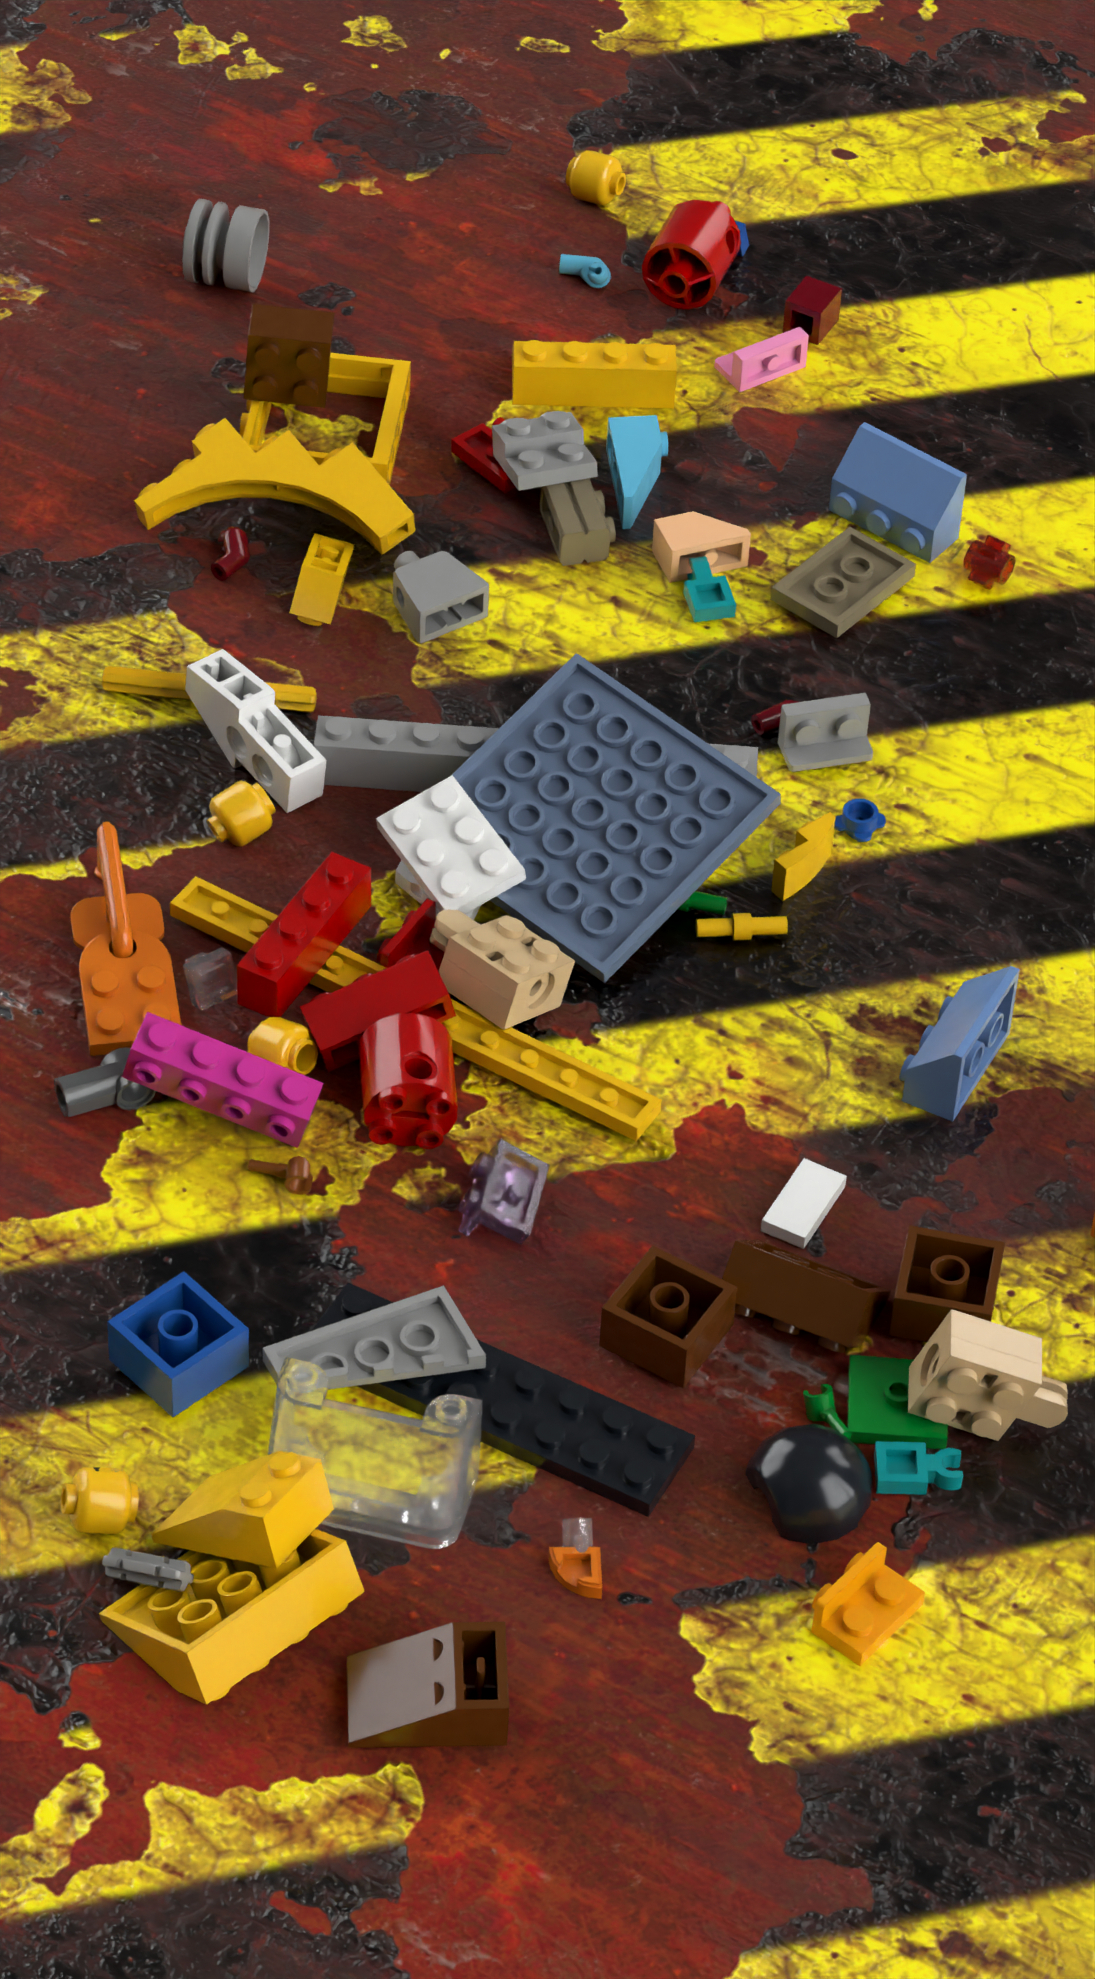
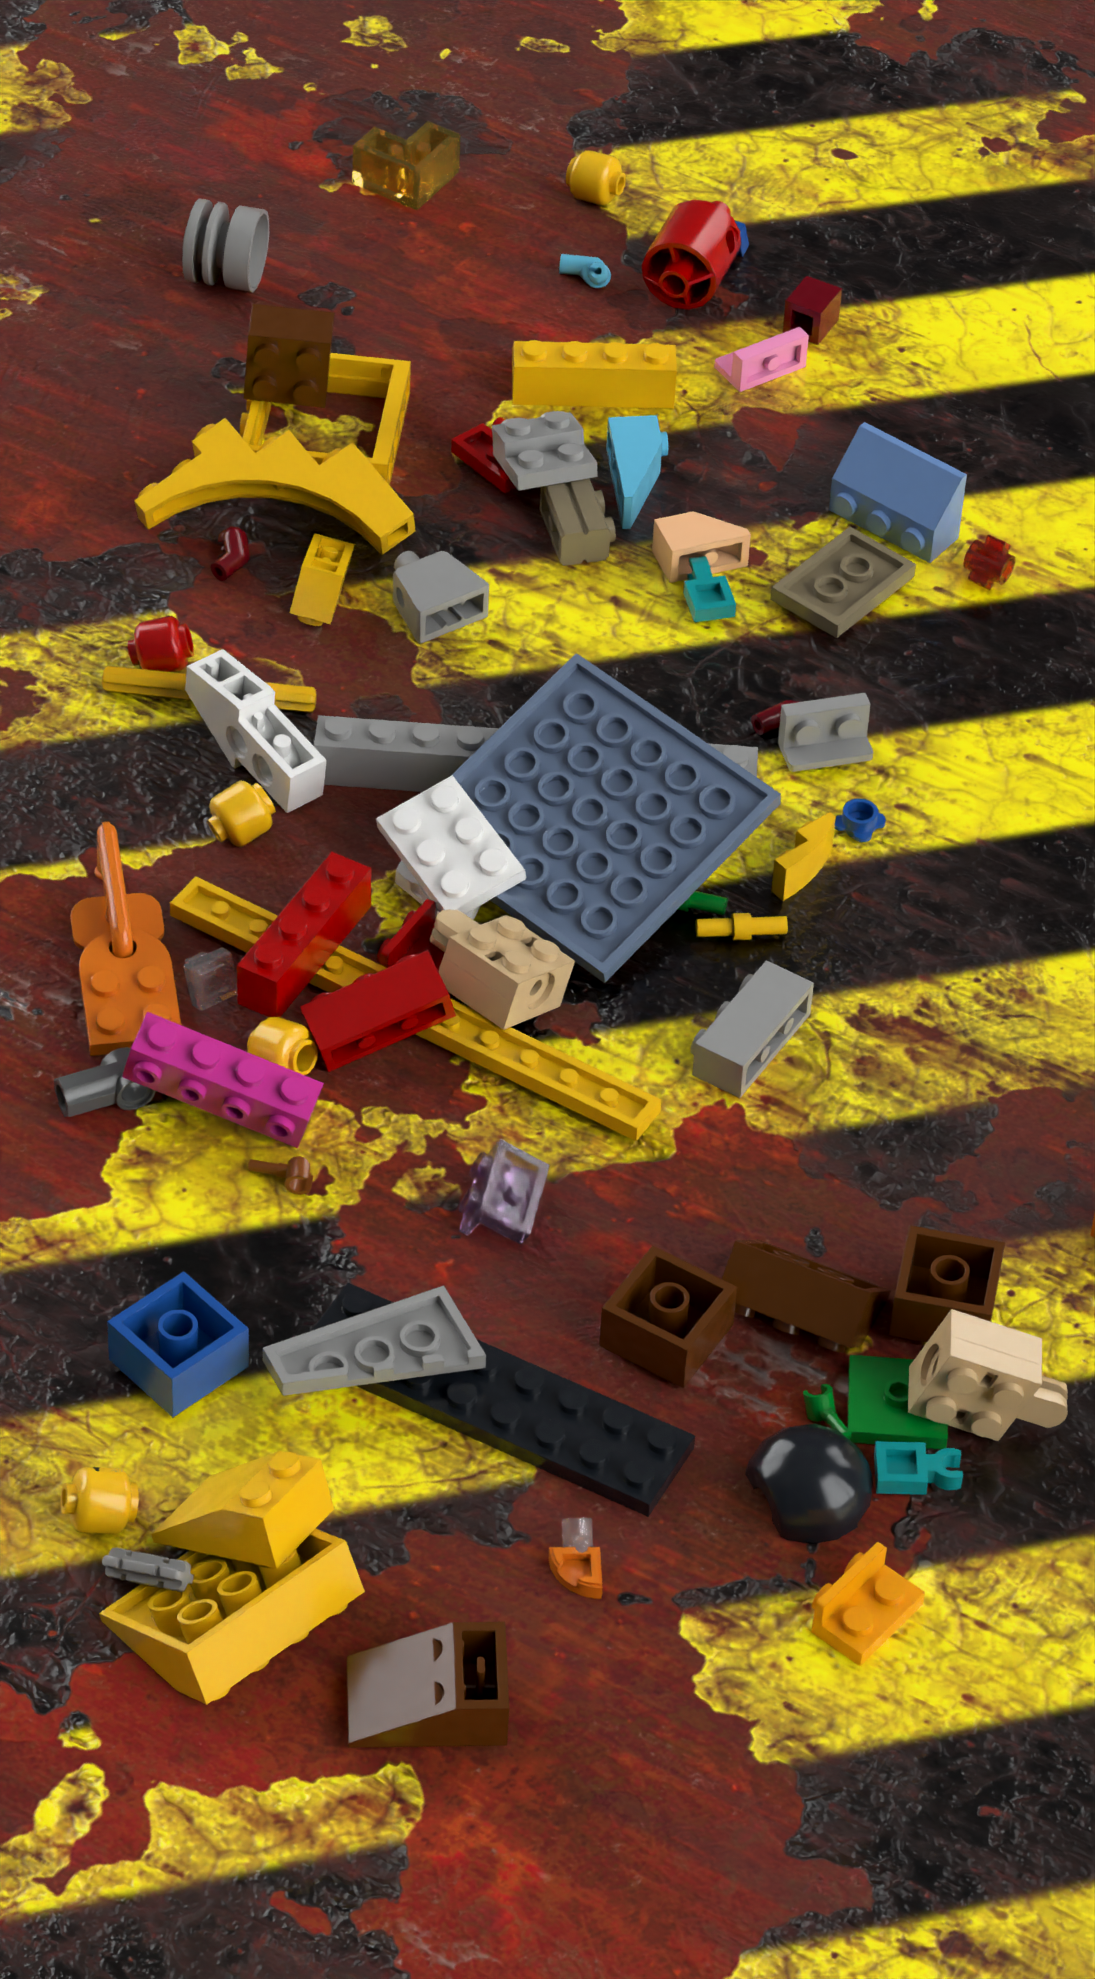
(161, 645): none -> red head
(383, 1469): clear windscreen -> none
(408, 1081): red cylinder -> none
(409, 168): none -> clear yellow brick
(751, 1028): none -> light grey brick
(803, 1203): white tile -> none
(960, 1044): medium blue slope -> none

